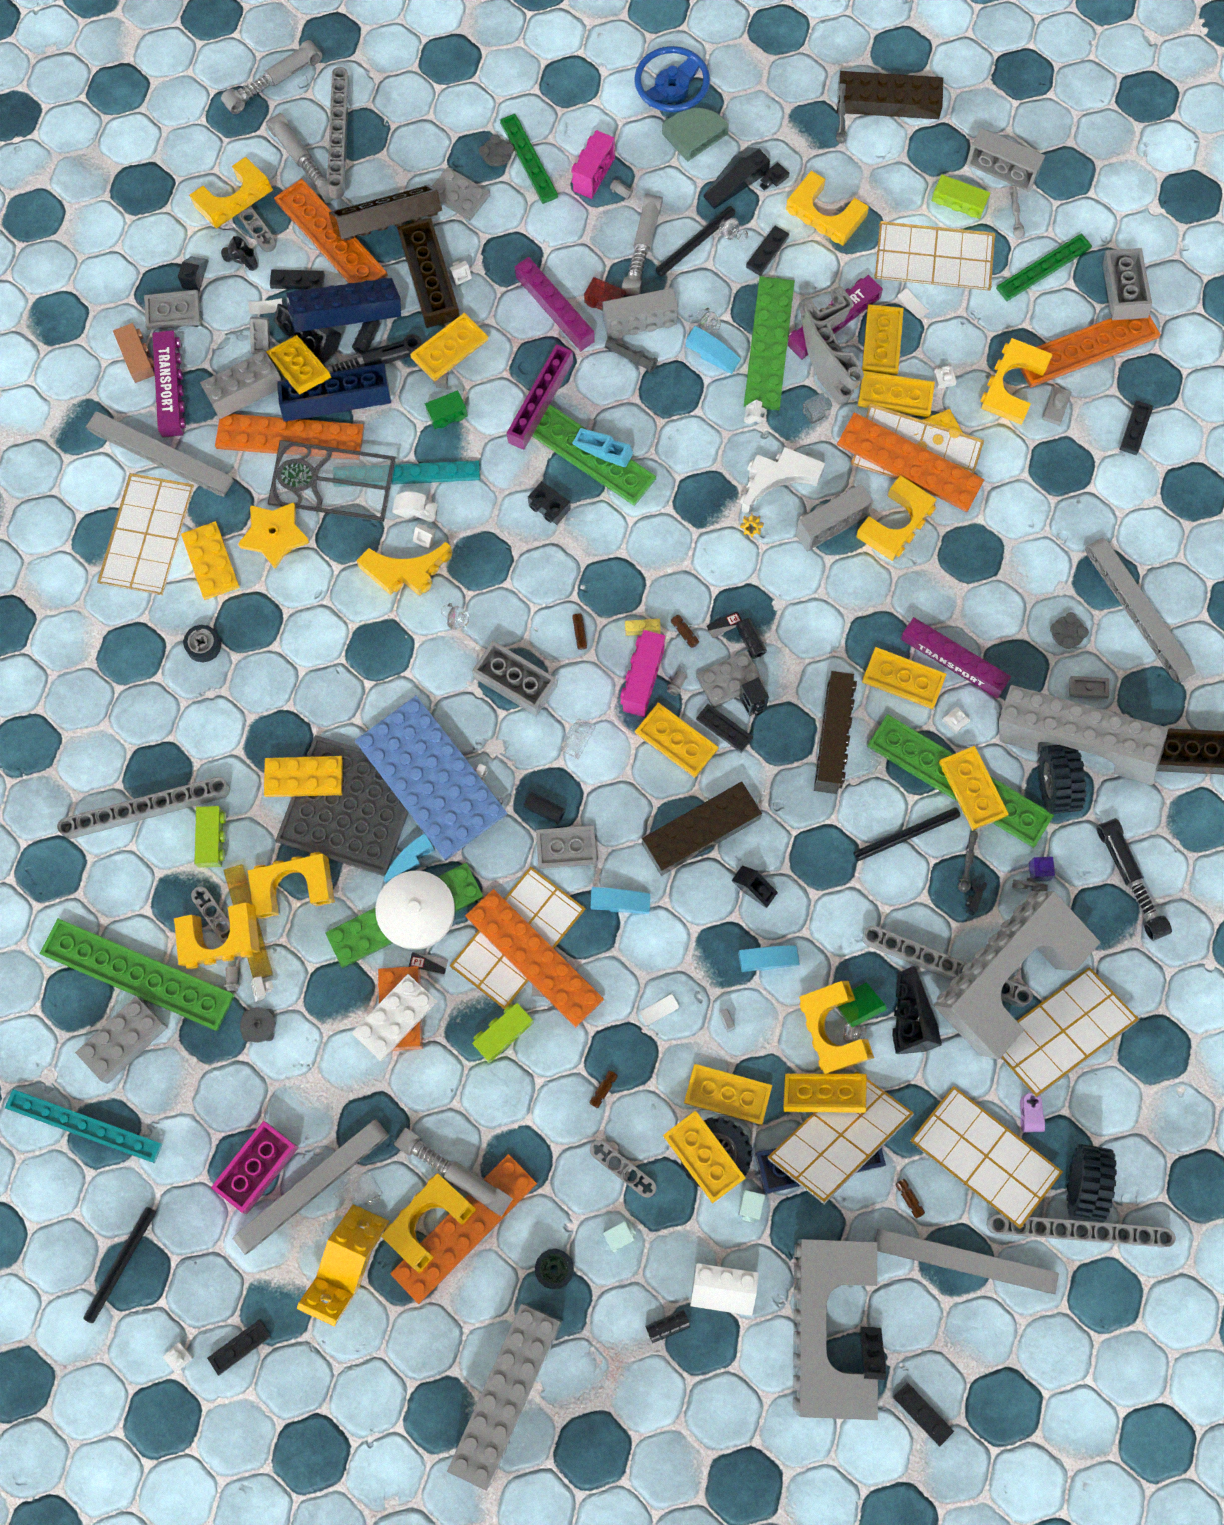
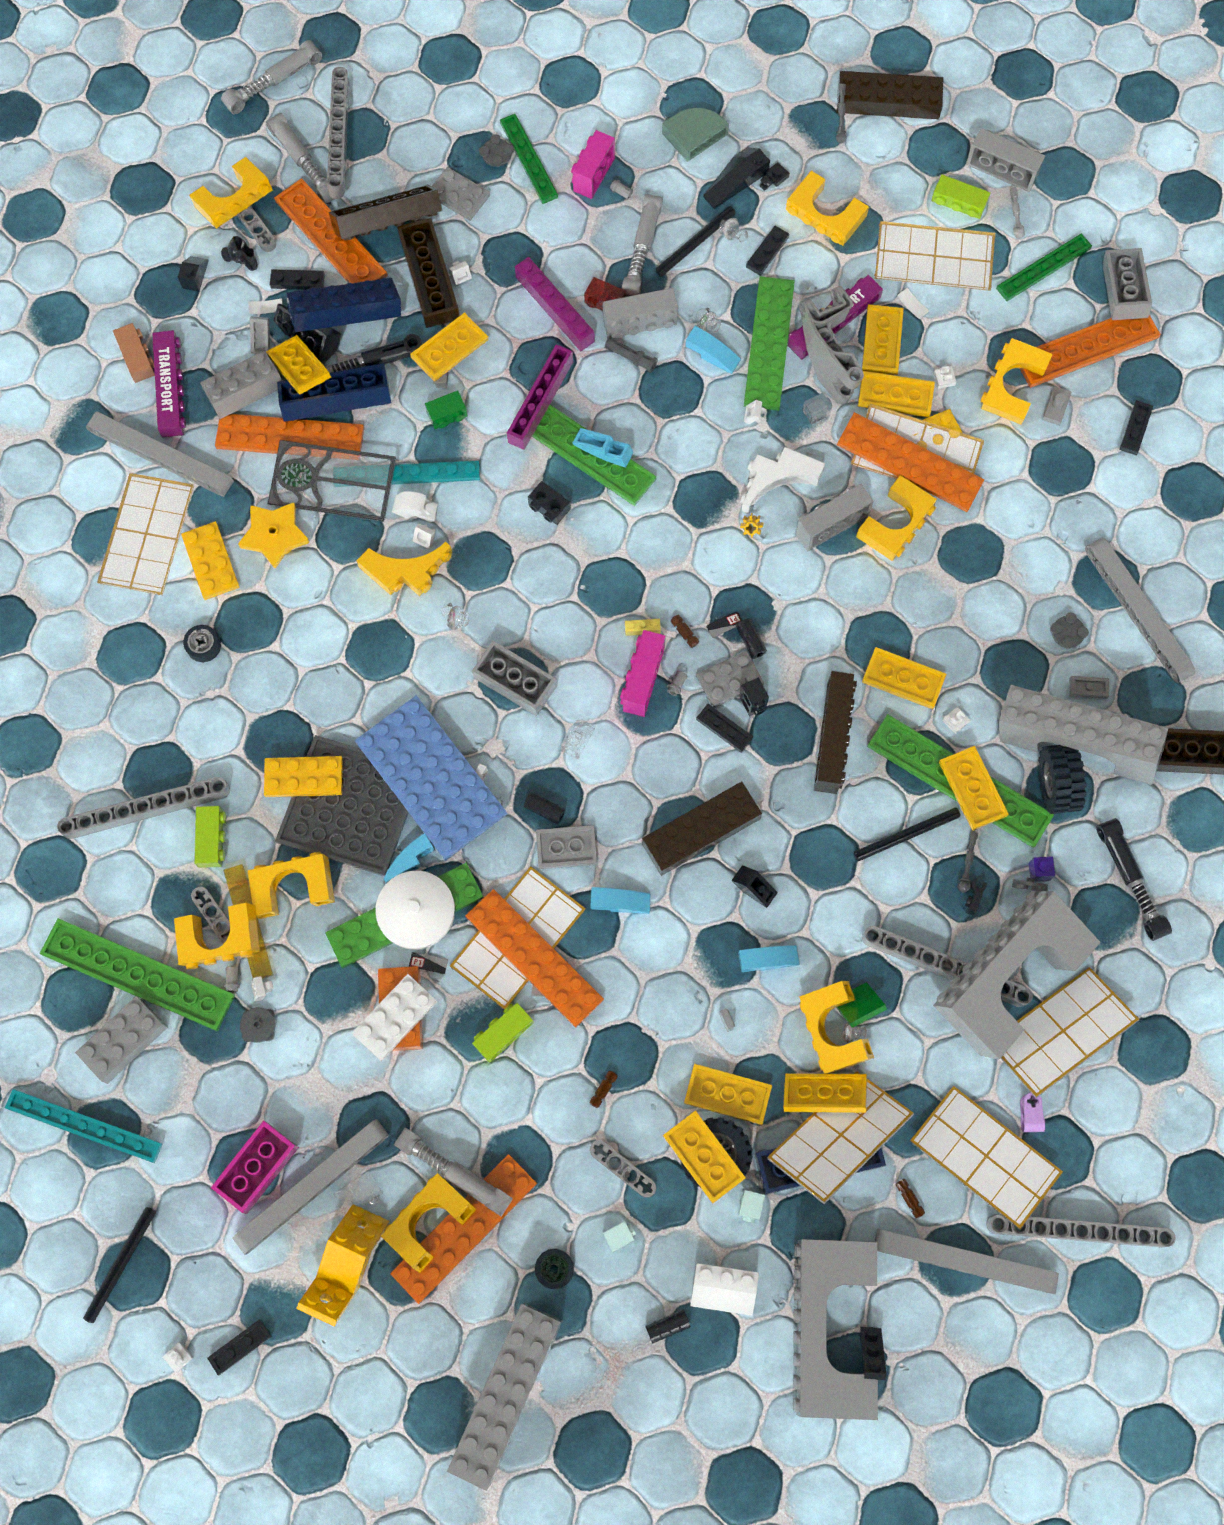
(172, 309): light grey plate -> none
(365, 336): black axle -> none
(579, 631): reddish brown axle -> none
(659, 1009): white sticker -> none
(673, 82): blue piece -> none
(676, 740): yellow plate -> none
(915, 1021): black wedge -> none
(923, 1414): black plate -> none
(955, 657): magenta brick -> none
(1091, 1183): black wheel -> none

